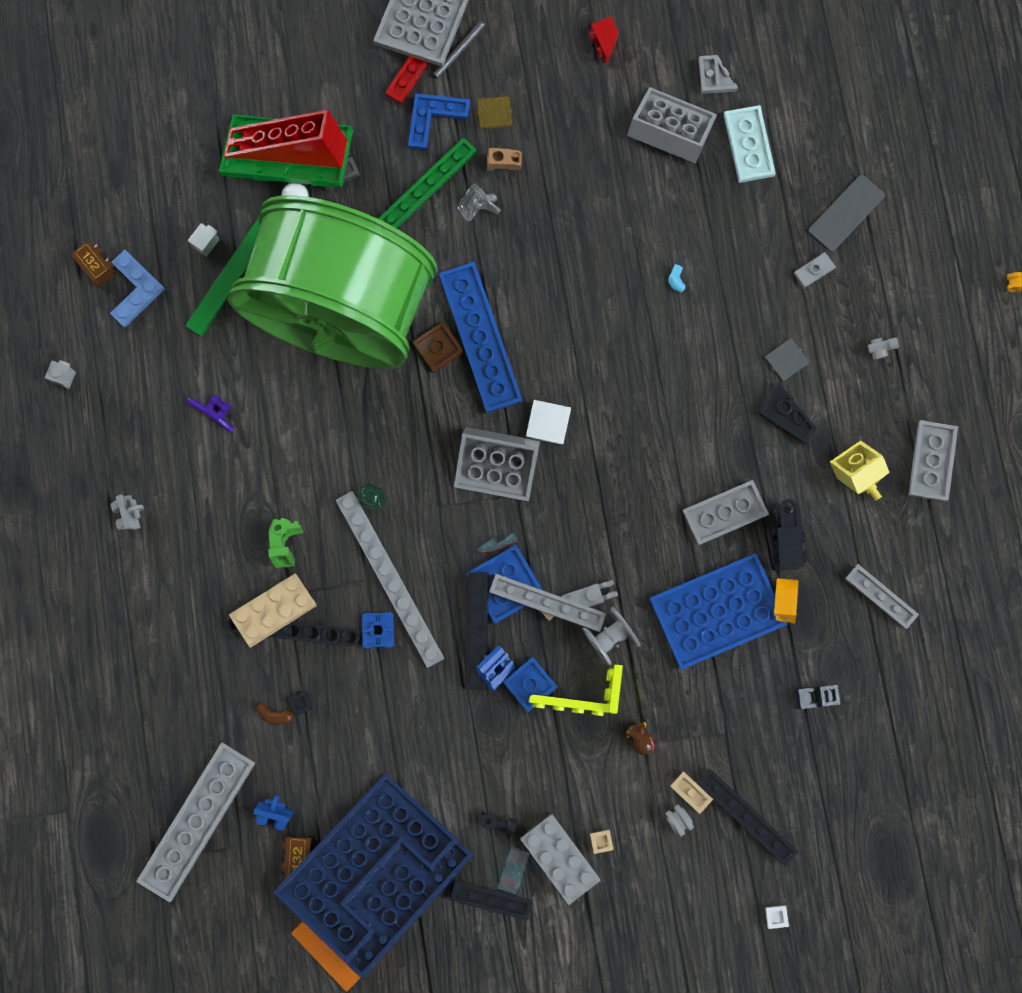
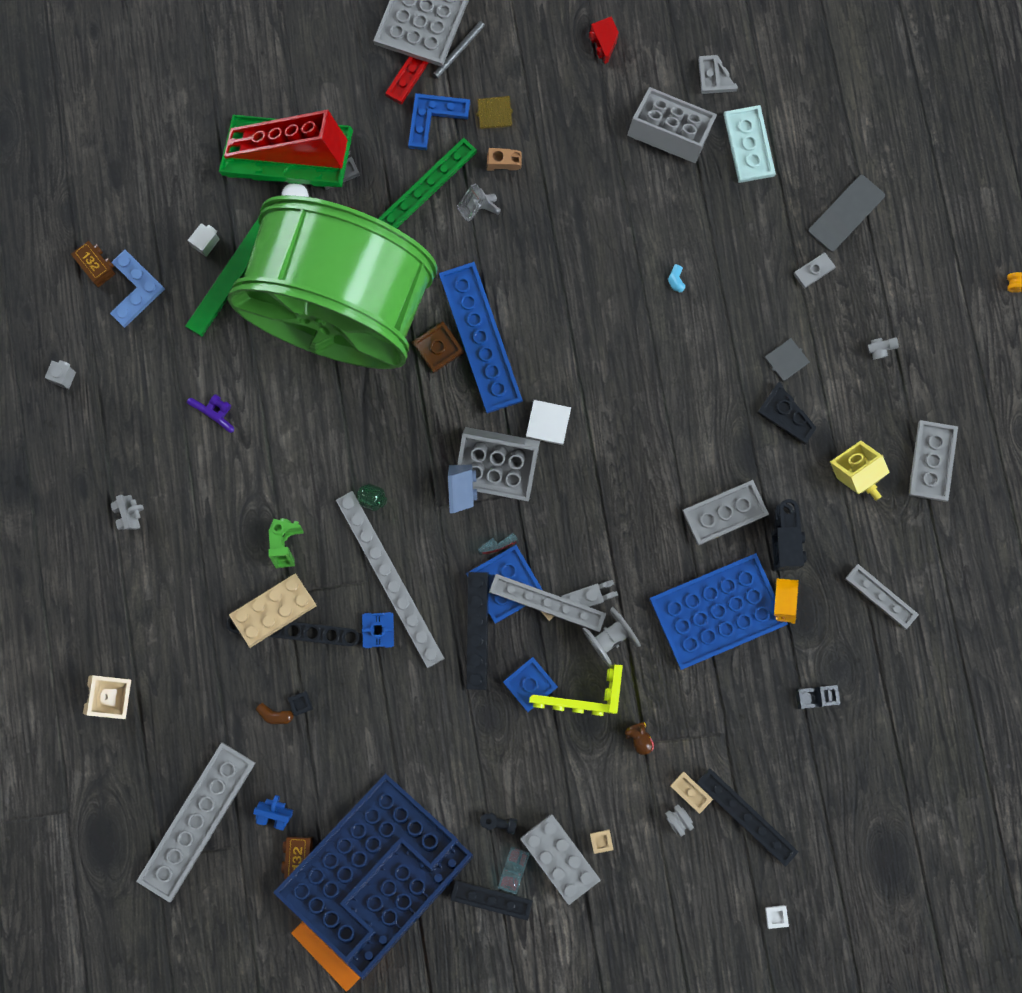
(107, 697): none -> tan brick
(461, 487): none -> sand blue slope
(486, 668): blue piece -> none

